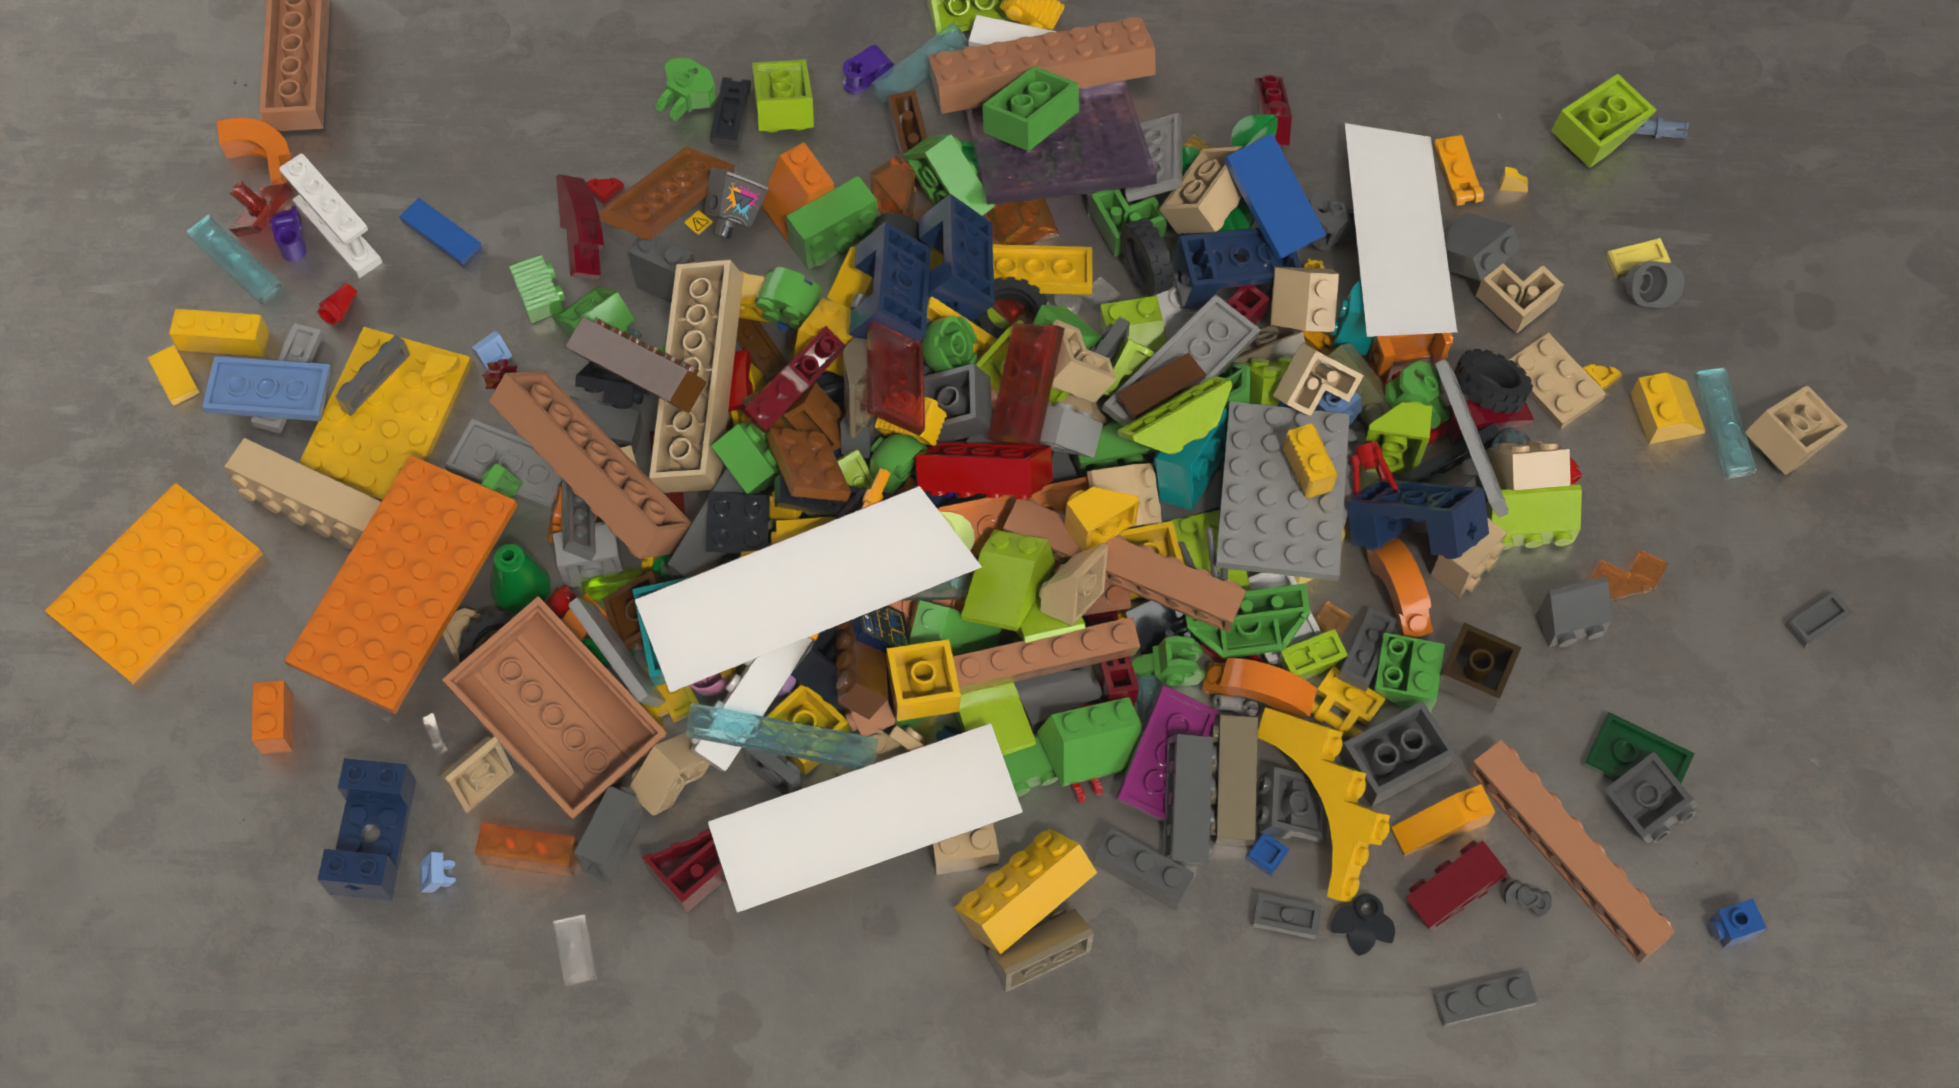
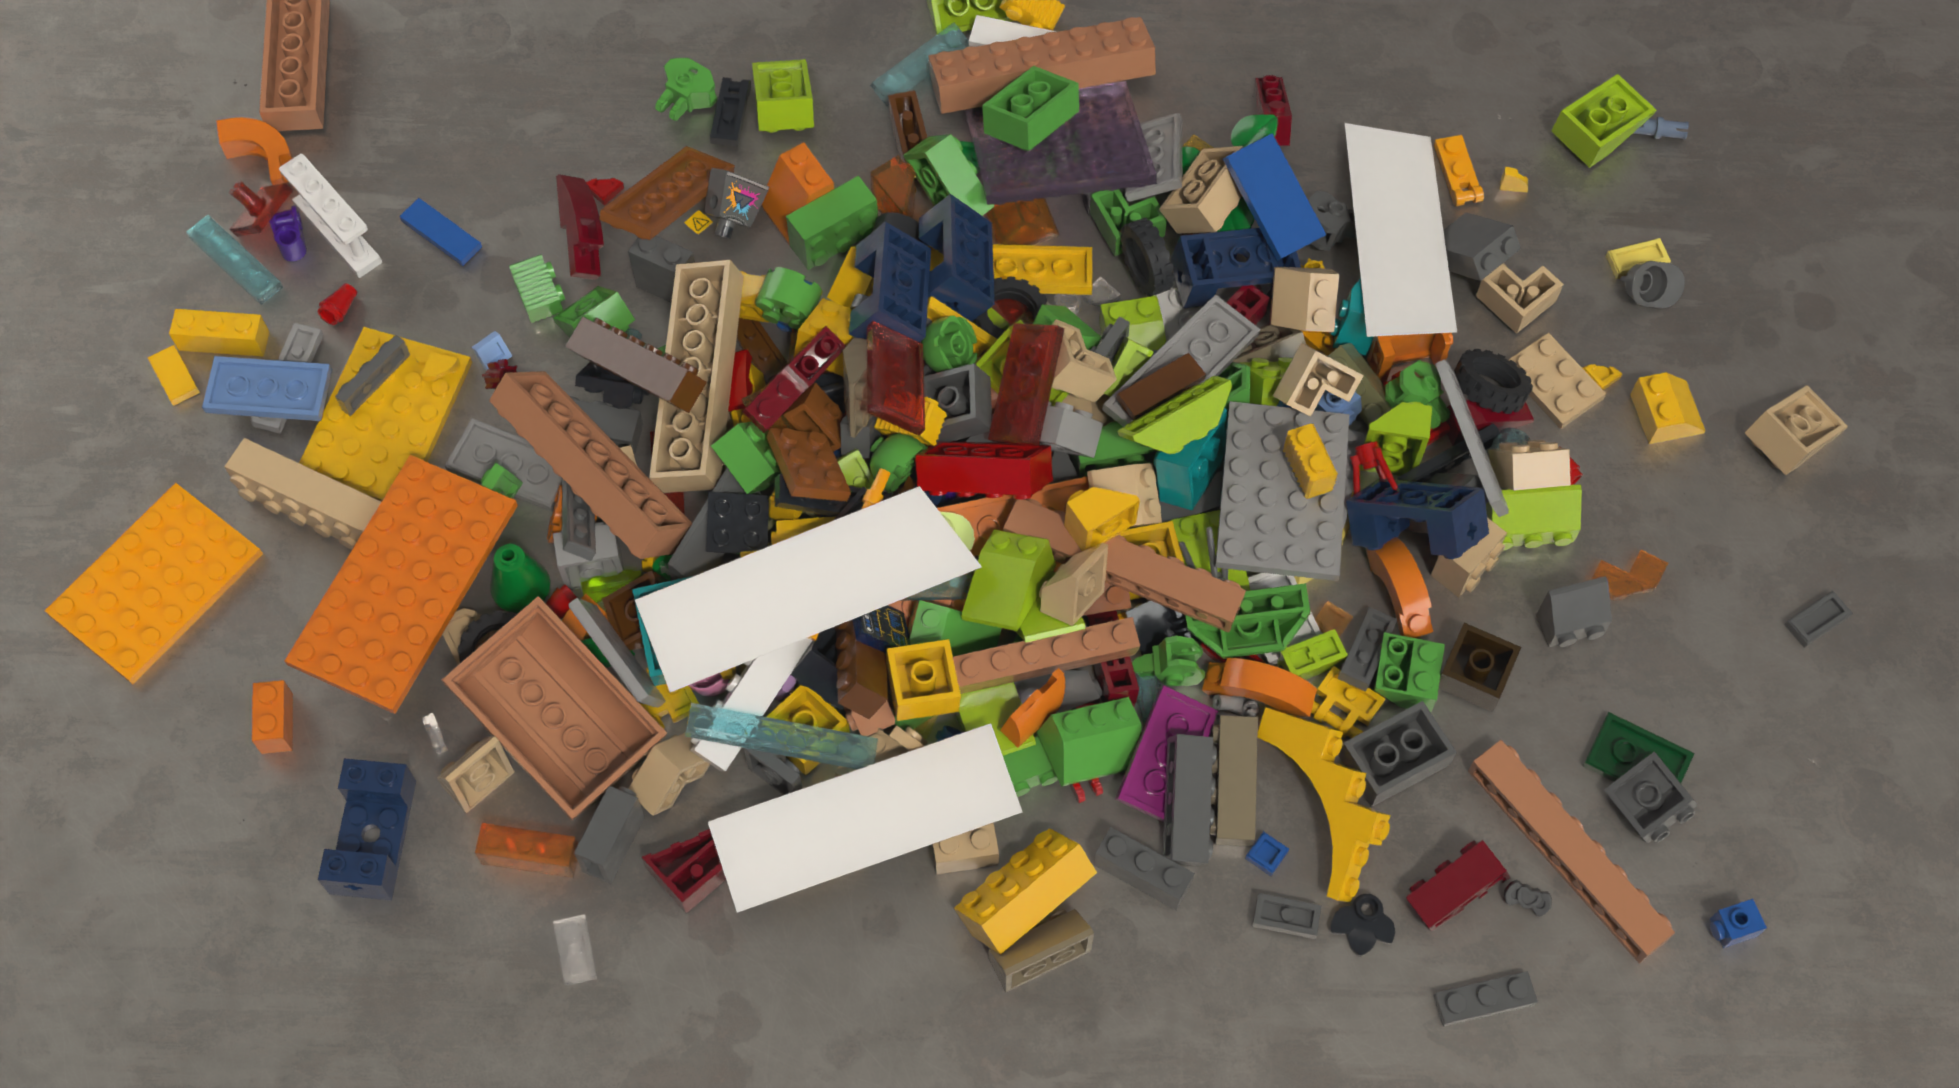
(432, 872): light blue tile -> none
(866, 67): dark purple piece -> none
(1035, 710): none -> orange slope
(1290, 806): dark grey plate -> none
(1444, 820): light orange slope -> none
(1725, 423): clear light blue plate -> none

